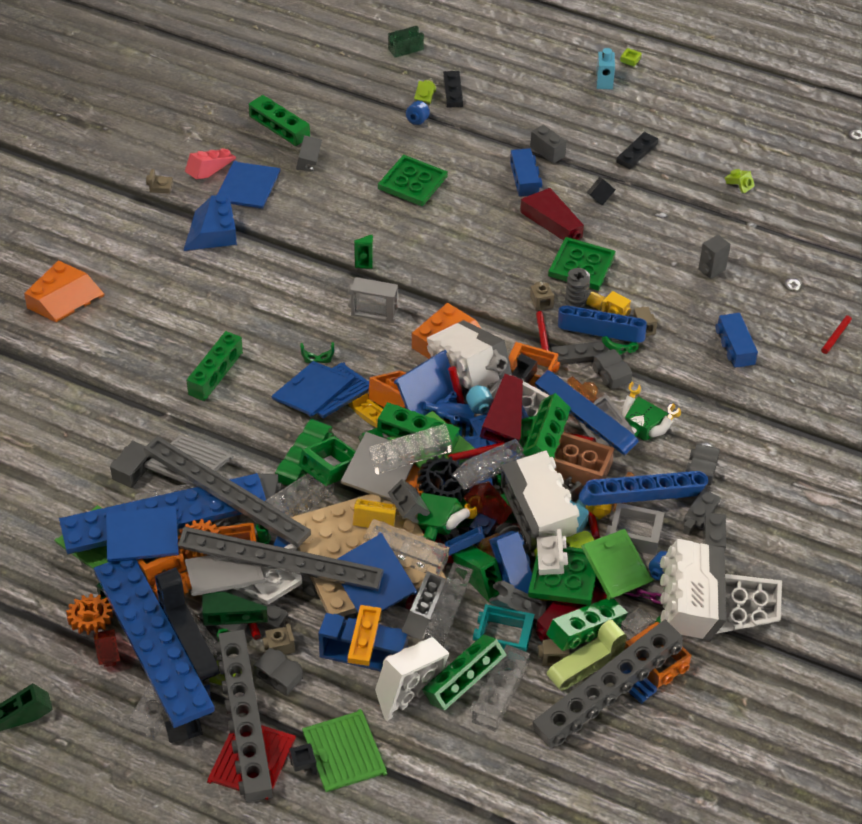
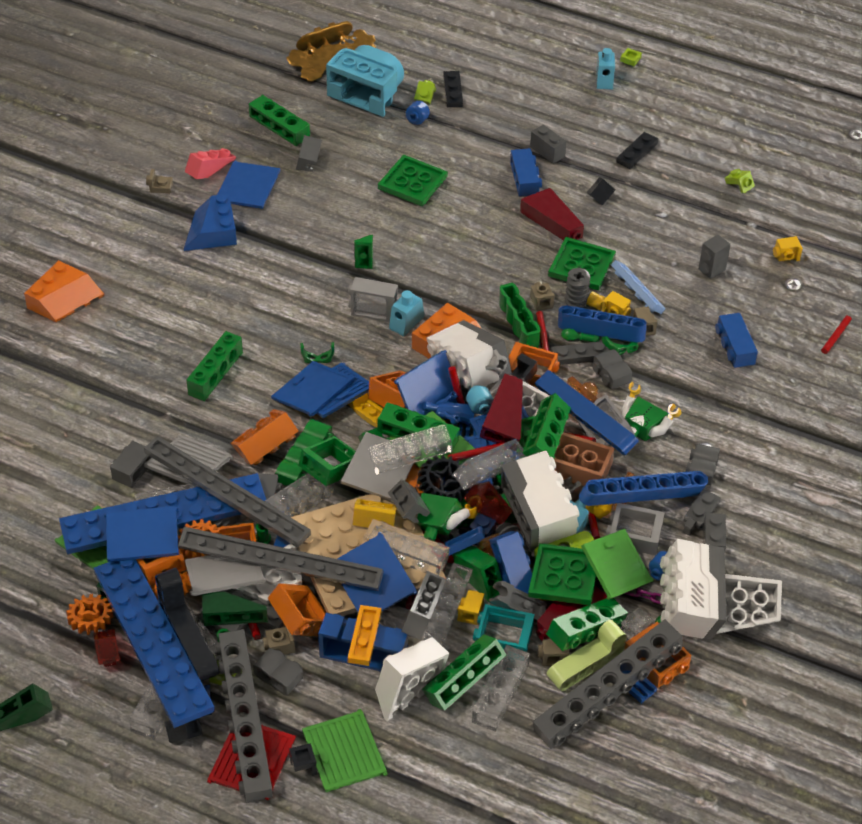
(266, 437): none -> orange wedge
(286, 598): none -> orange window
(315, 63): none -> pearl gold plant
(364, 78): none -> medium azure brick
(405, 41): clear green brick -> none
(406, 313): none -> medium azure torso
(470, 607): none -> yellow brick
(518, 315): none -> green brick
(551, 555): white bracket -> none
(571, 334): none -> green piece
(635, 284): none -> light blue plate
(787, 249): none -> yellow brick

